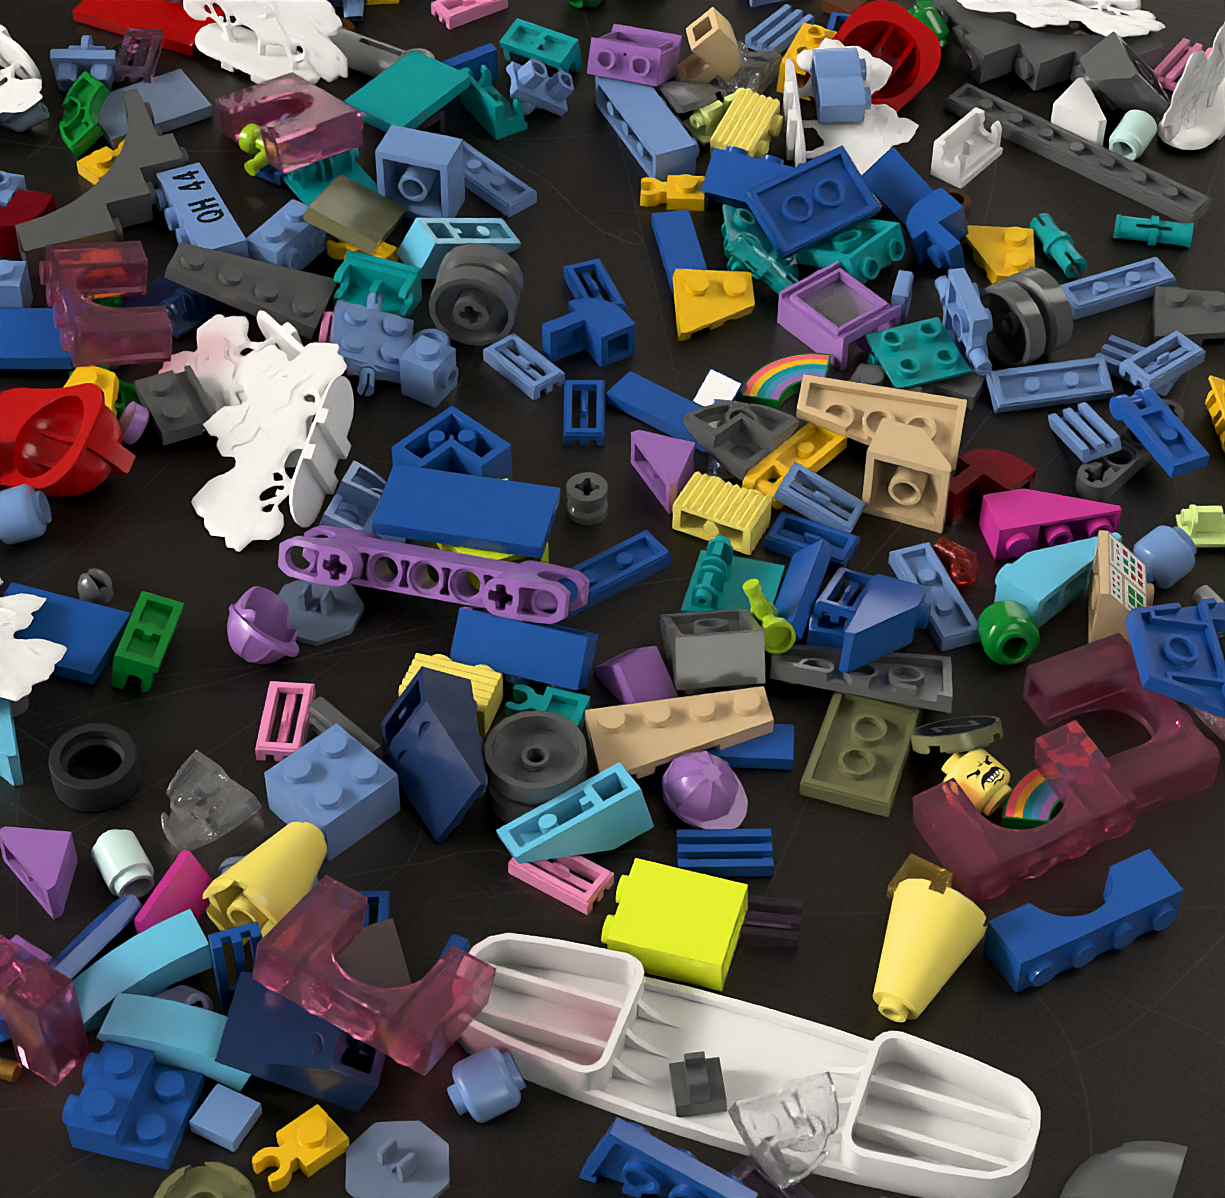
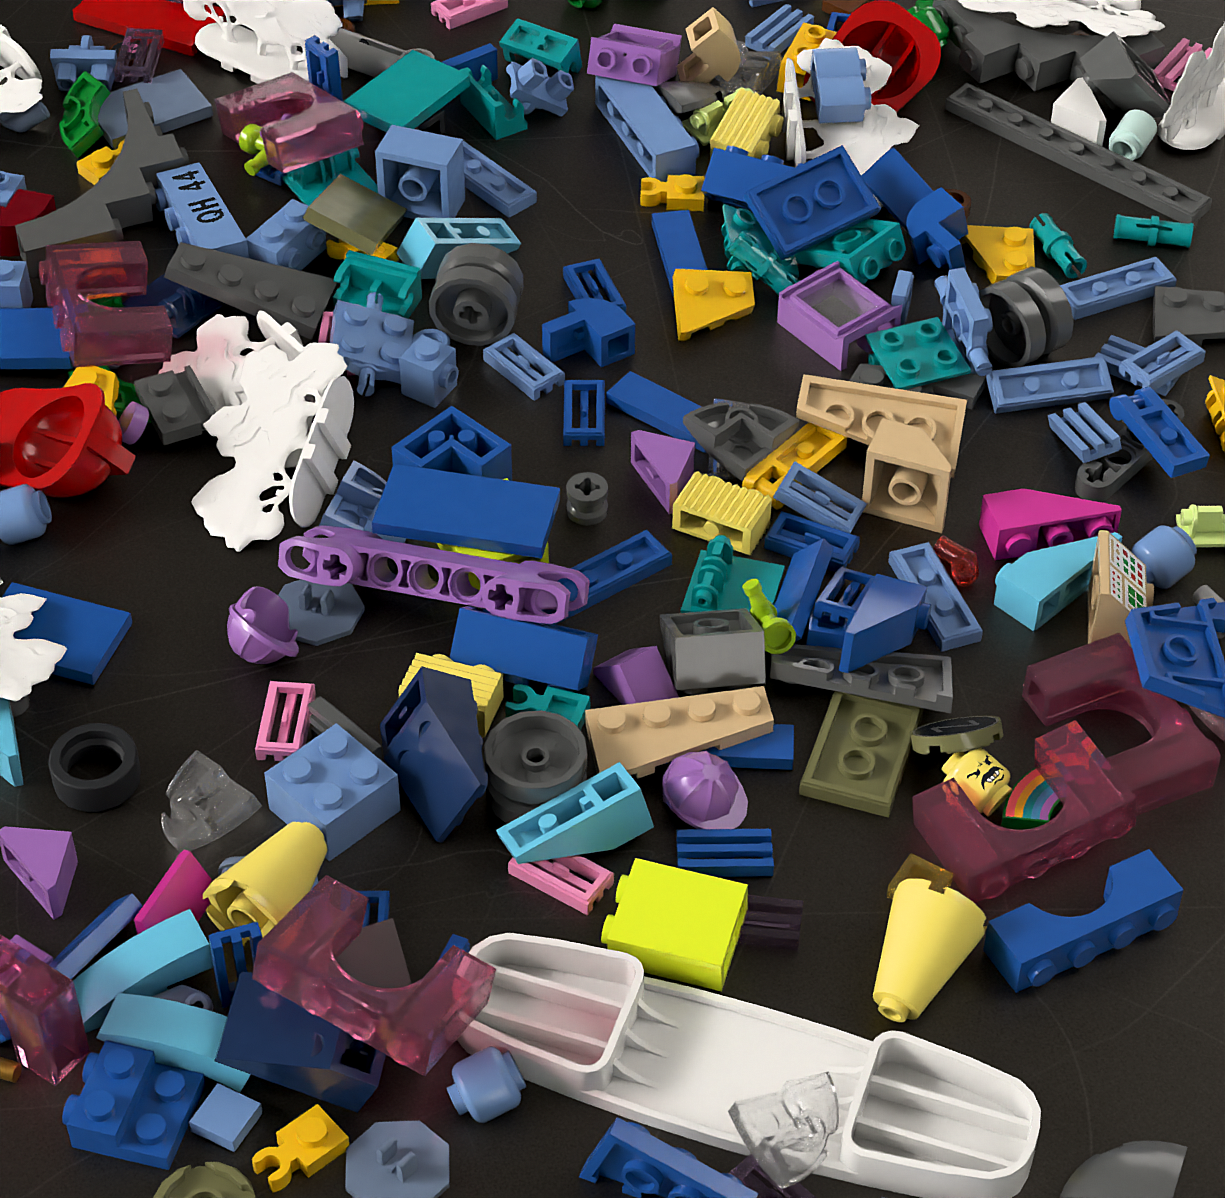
(88, 587): dark grey hinge -> none
(123, 863): light aqua brick -> none
(145, 639): green hinge -> none
(323, 66): none -> blue tile
(697, 1085): dark grey tile -> none
(718, 386): white tile -> none
(783, 378): tile -> none
(966, 149): white hinge -> none
(985, 473): dark red brick -> none
(1008, 632): green head -> none

